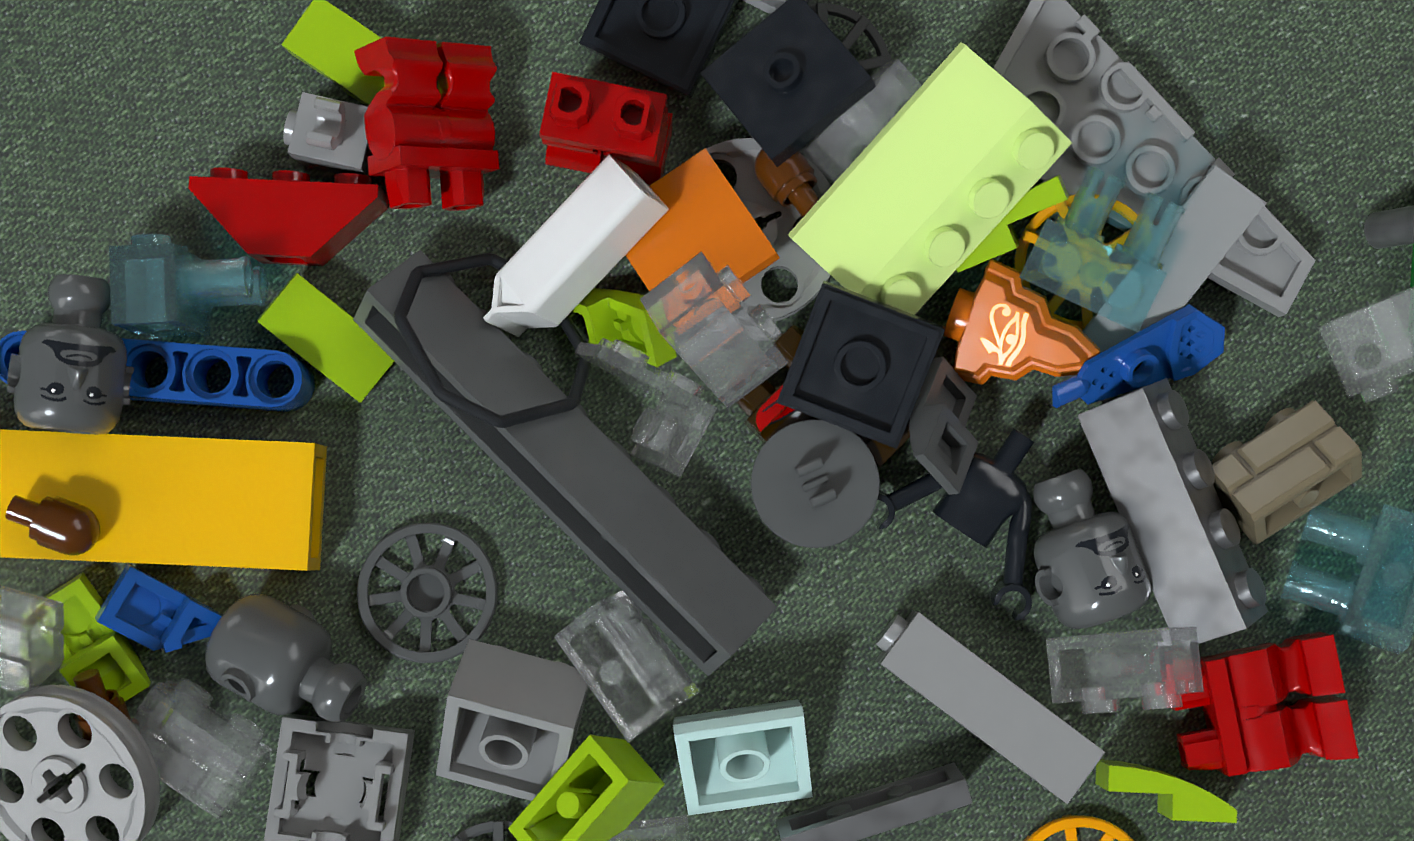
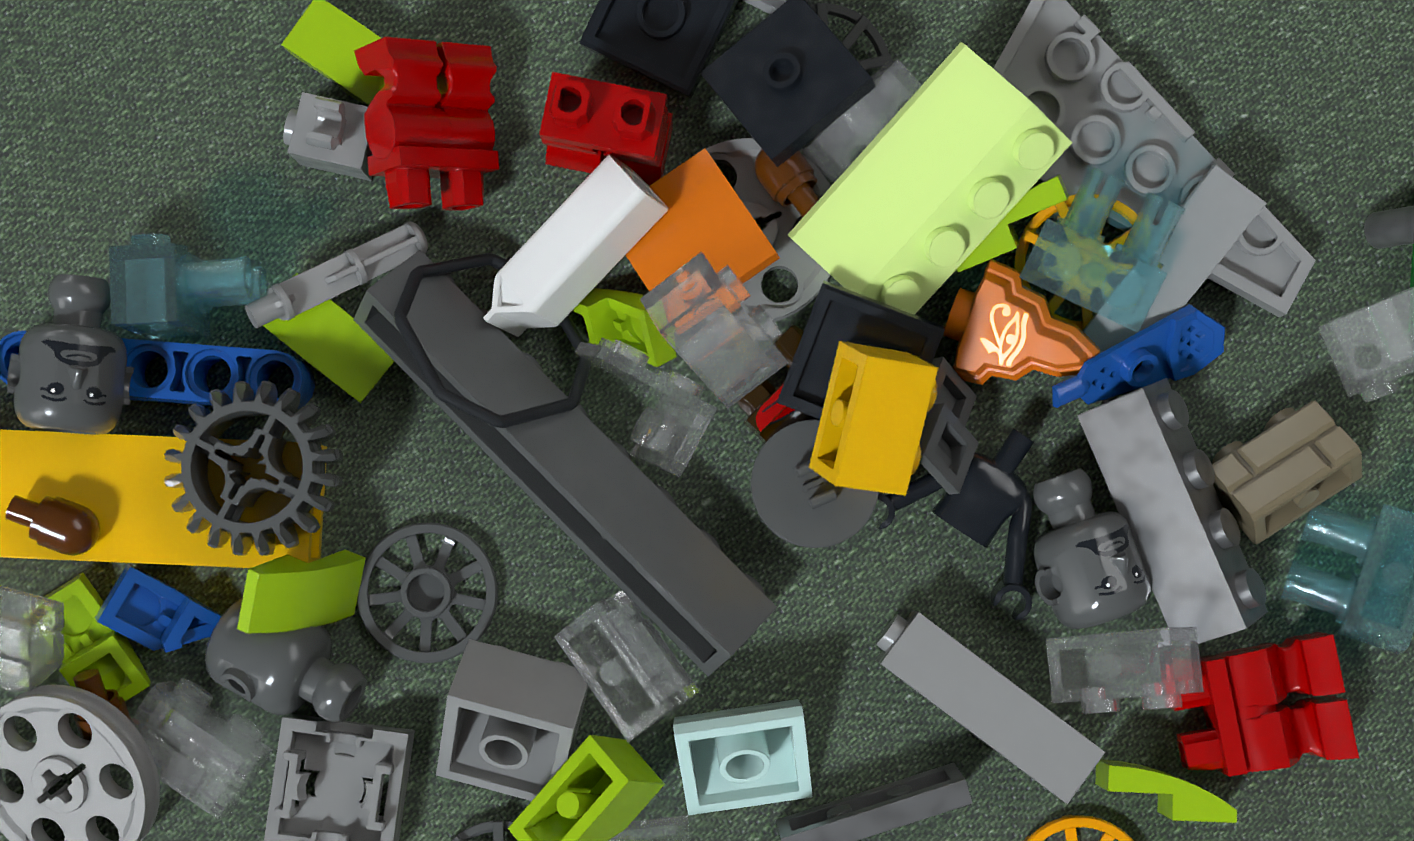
(203, 444): none -> dark grey gear
(290, 216): red slope -> none
(300, 594): none -> lime slope
(337, 275): none -> light grey piece
(873, 418): none -> yellow brick

